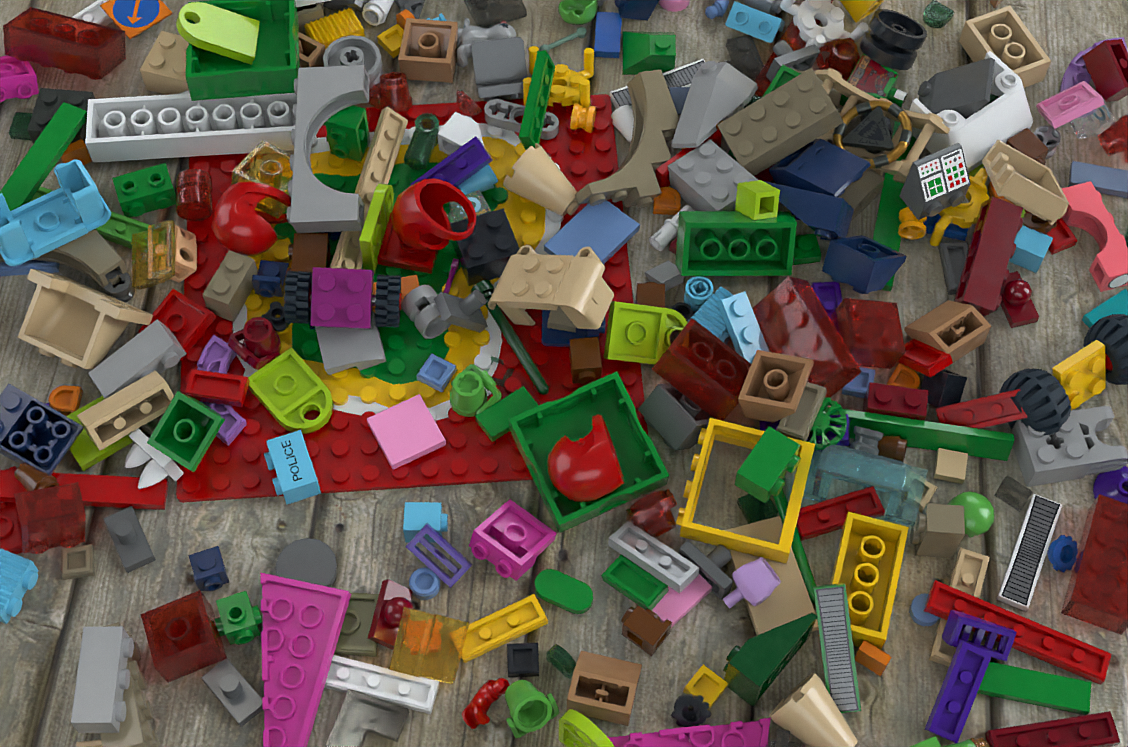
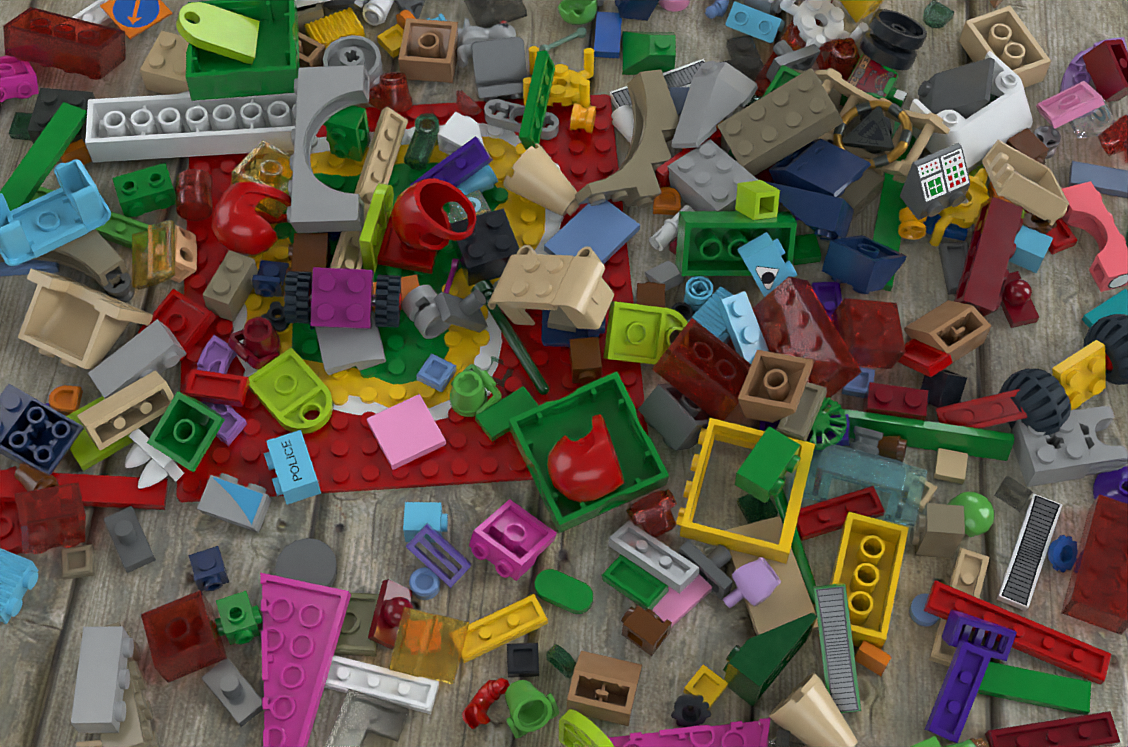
(234, 502): none -> light grey brick
(765, 262): none -> medium azure brick
(904, 377): orange tile -> none

